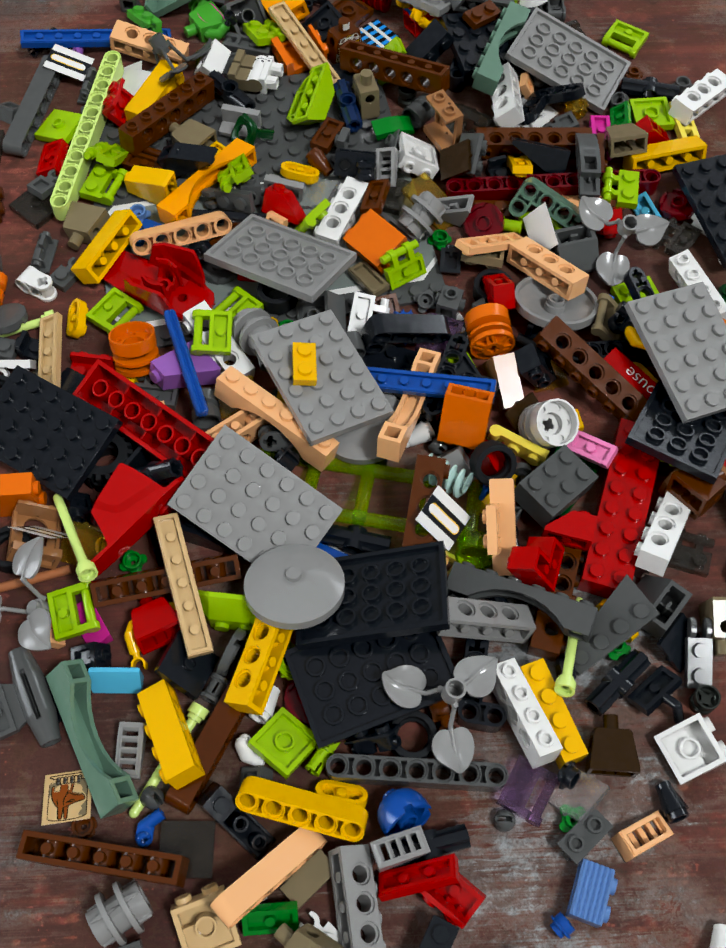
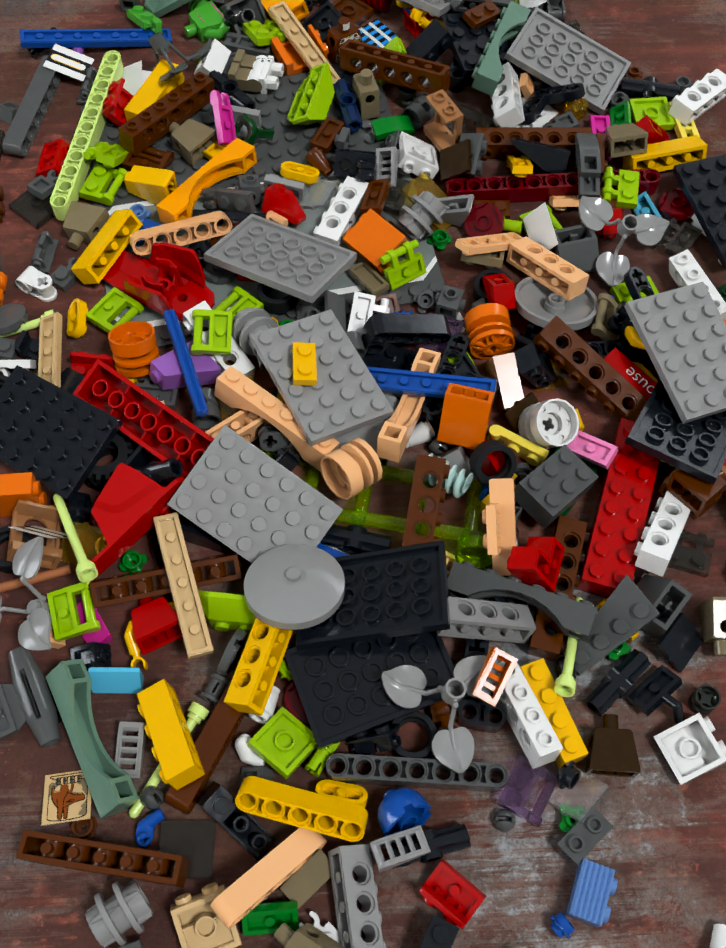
(57, 126): lime plate -> none
(134, 42): light nougat brick -> none
(184, 673): black plate -> none
(186, 157): black slope -> none
(223, 117): none -> dark pink hinge
(237, 172): lime plate -> none
(314, 216): lime plate -> none
(351, 469): none -> light nougat wheel
(418, 877): red tile -> none
(443, 517): sticker -> none
(450, 260): black bracket -> none
(497, 166): black bracket -> none
(506, 672): none -> slope
(535, 198): sand green beam -> none
(573, 529): red slope -> none
(627, 34): lime plate -> none
(627, 843): light nougat slope -> none
(671, 803): black cone -> none
(698, 654): hinge -> none

